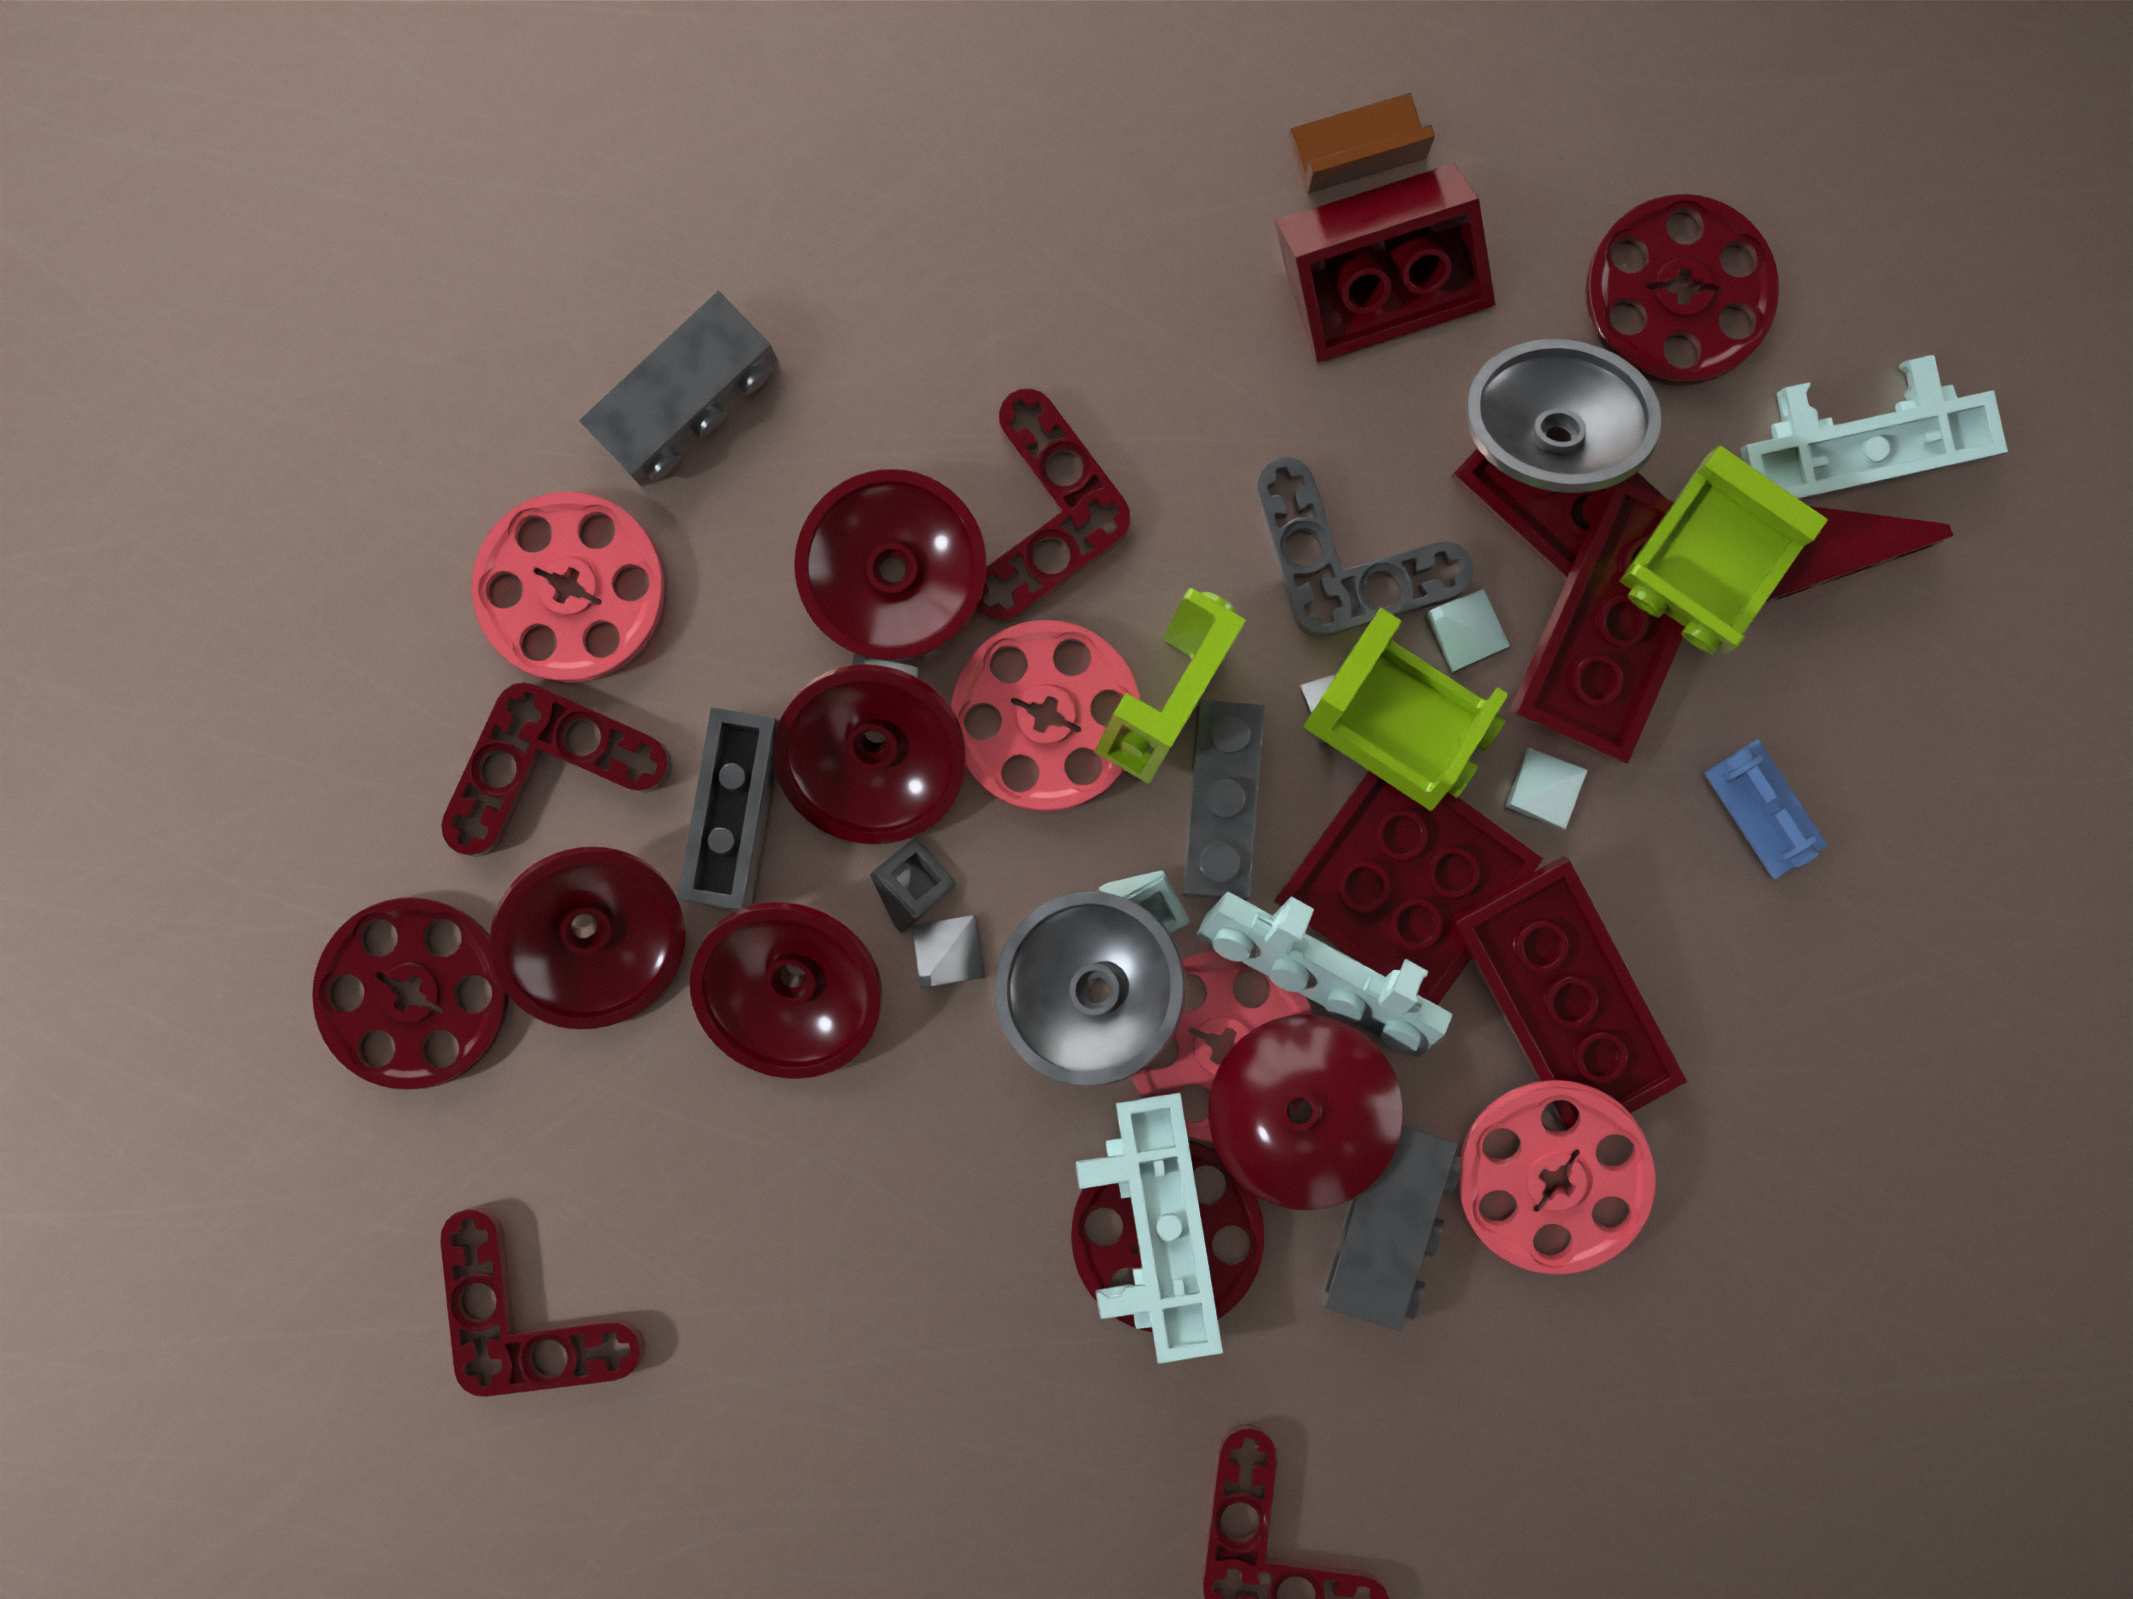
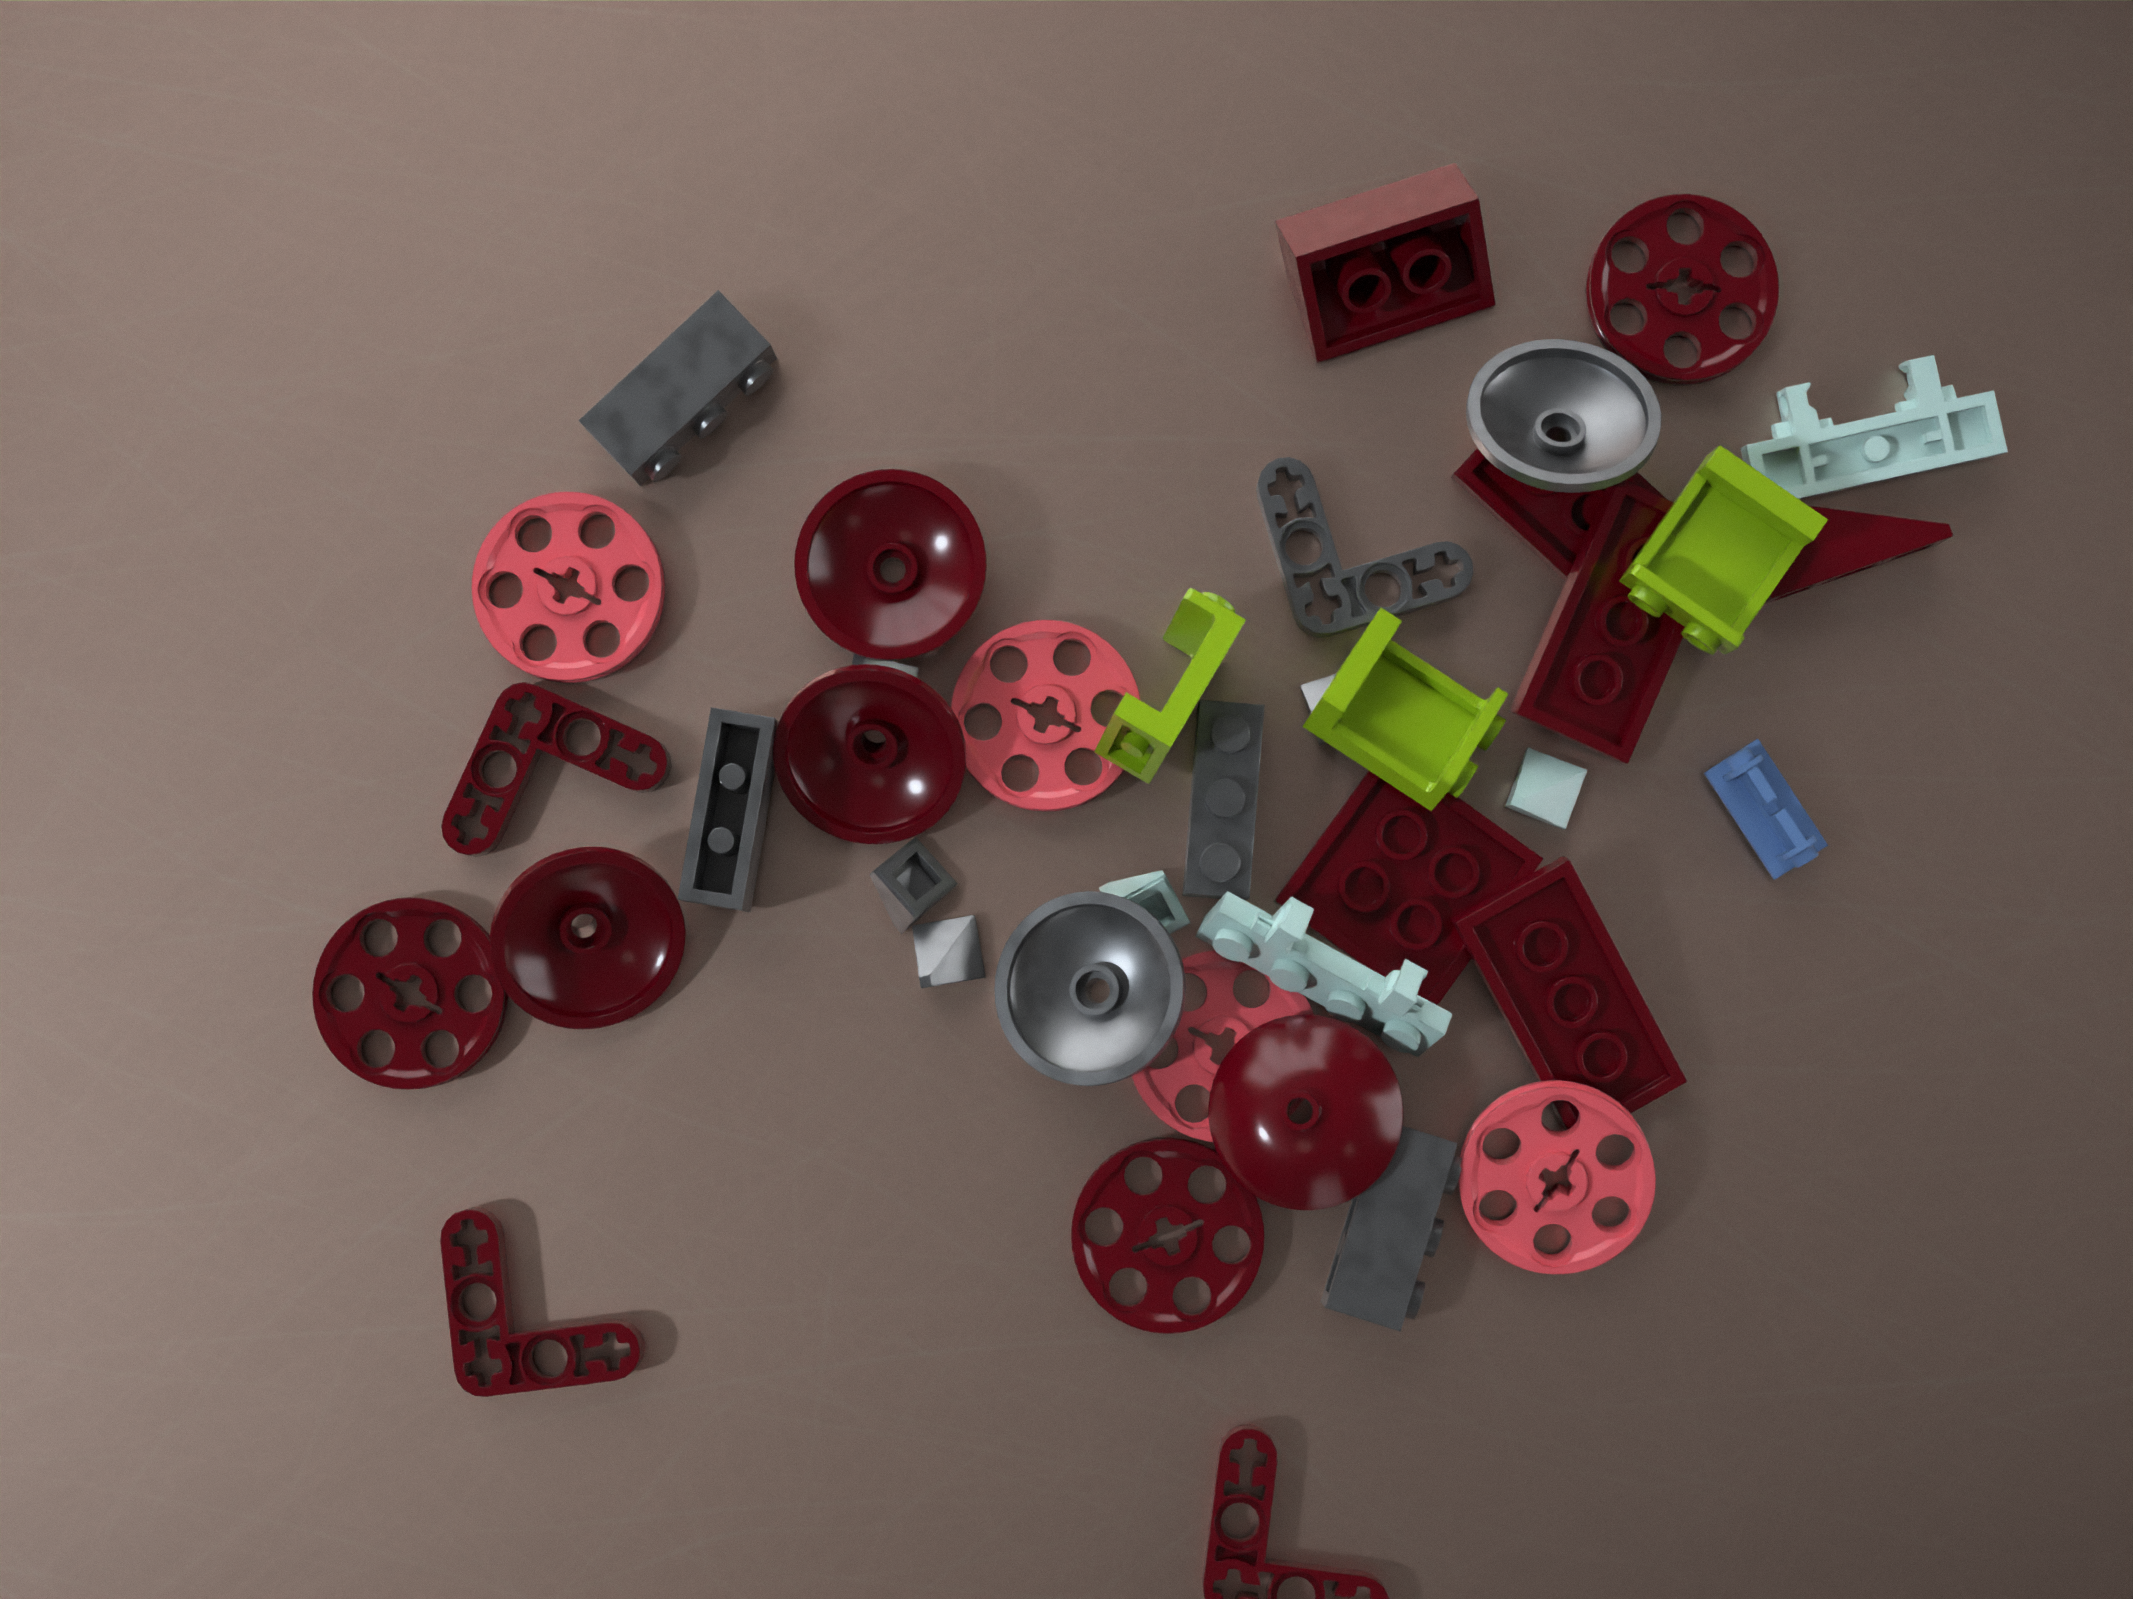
(782, 1019): dark red dish -> none
(1071, 501): dark red beam -> none
(1174, 1282): light aqua hinge -> none
(1360, 142): dark orange panel -> none
(1467, 630): light aqua slope -> none

